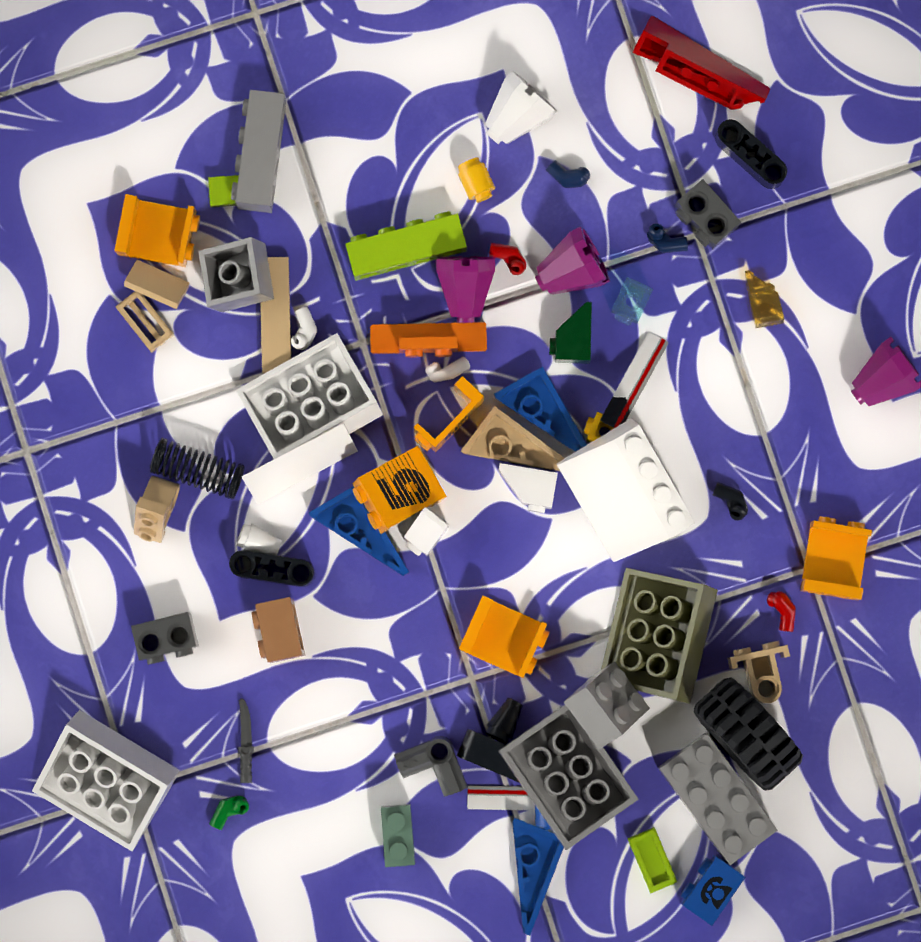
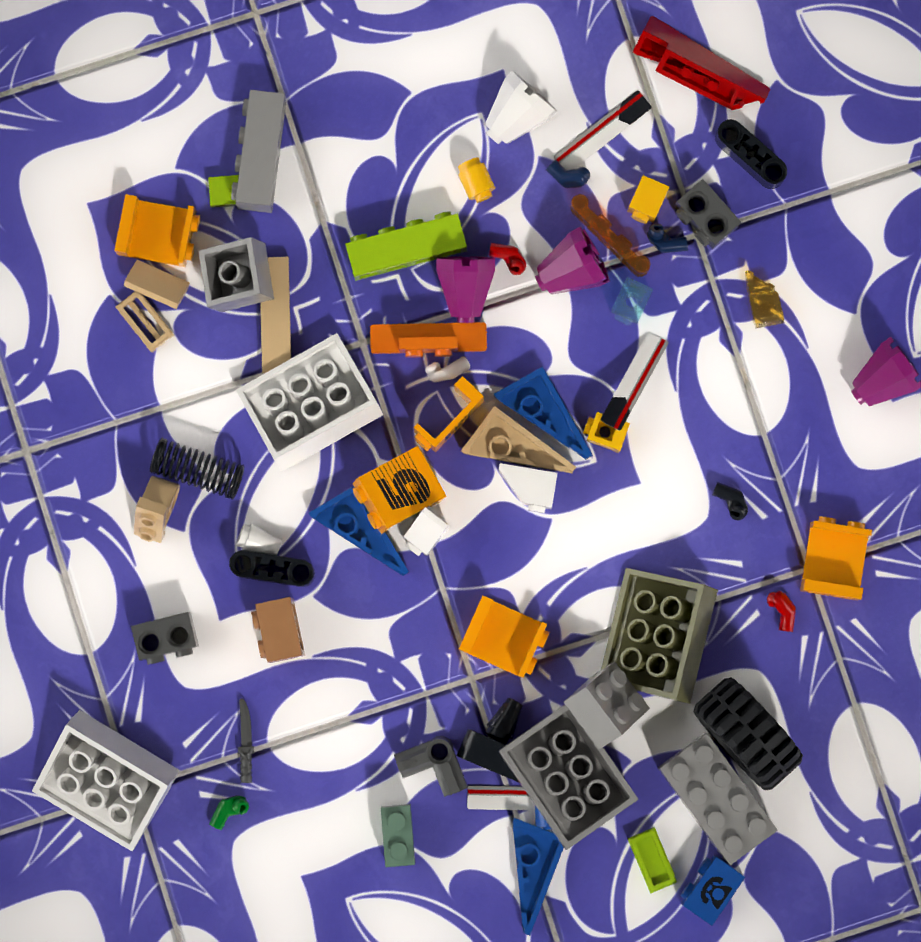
(299, 463): white sticker -> none
(306, 331): white arm -> none
(573, 338): dark green slope -> none
(600, 228): none -> clear orange plate
(603, 131): none -> sticker
(625, 491): white slope -> none
(647, 200): none -> yellow brick
(760, 667): tan pin -> none

